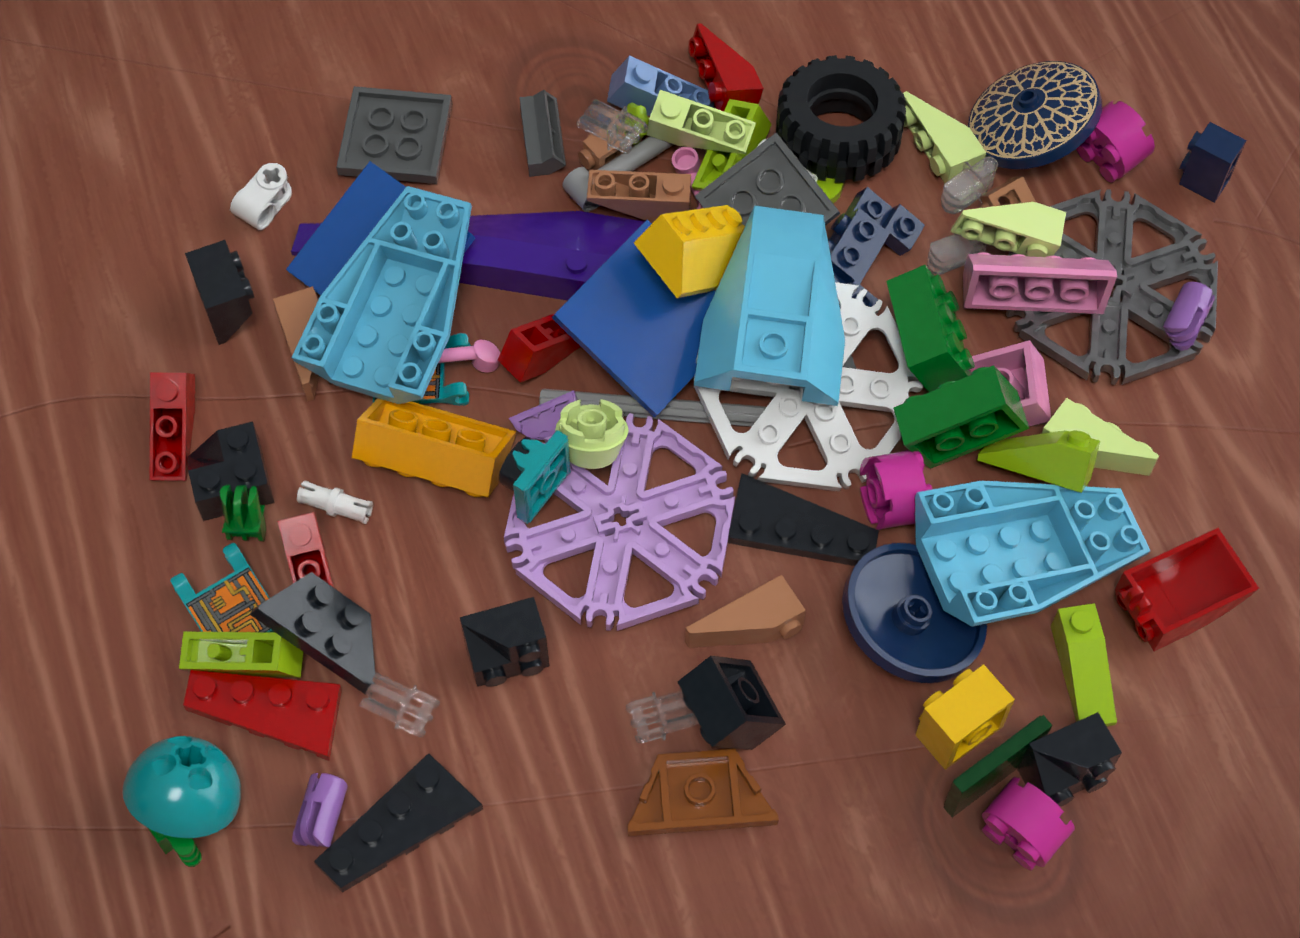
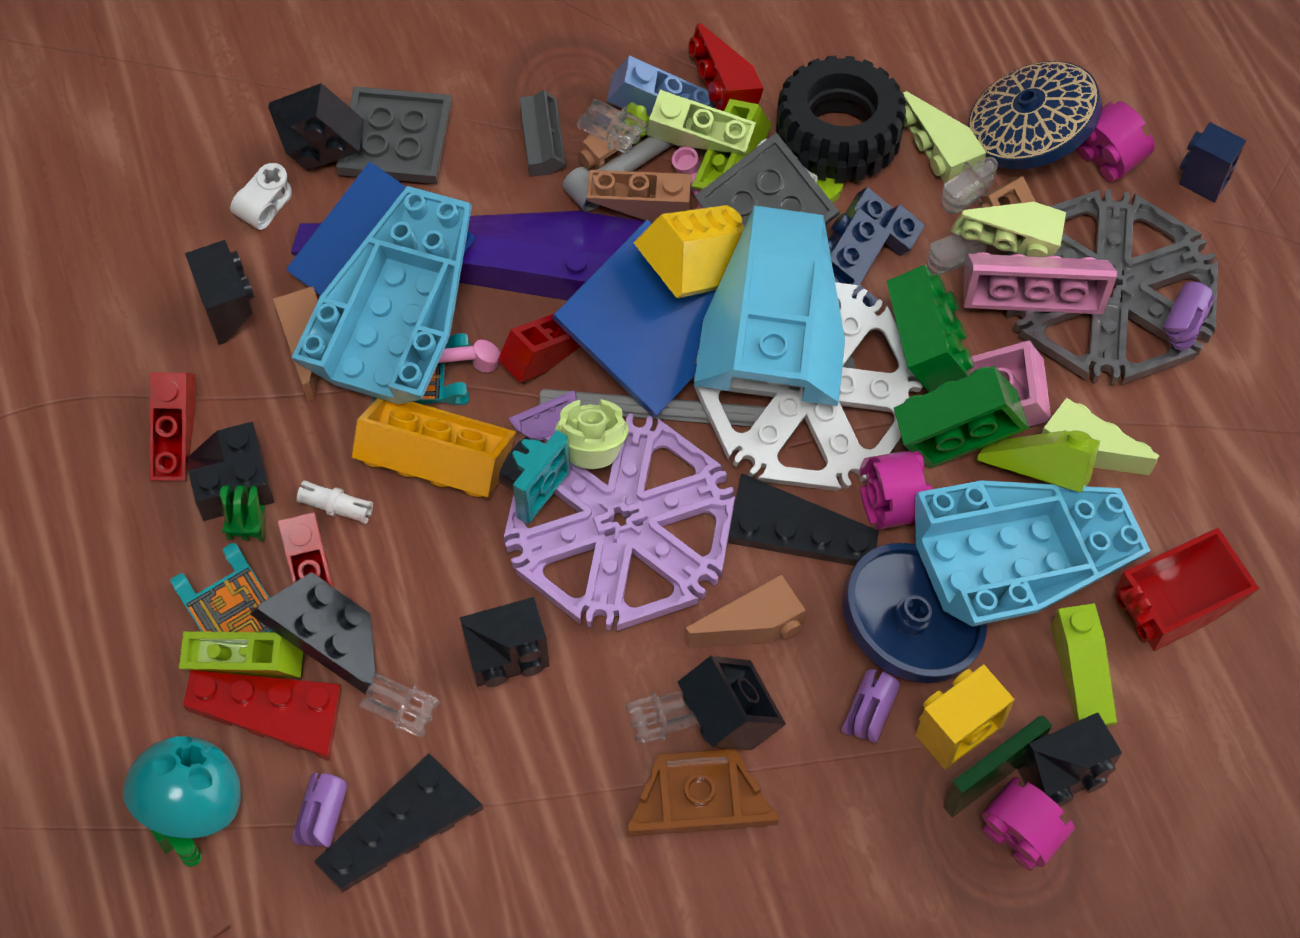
(316, 126): none -> black slope
(871, 706): none -> medium lavender arm

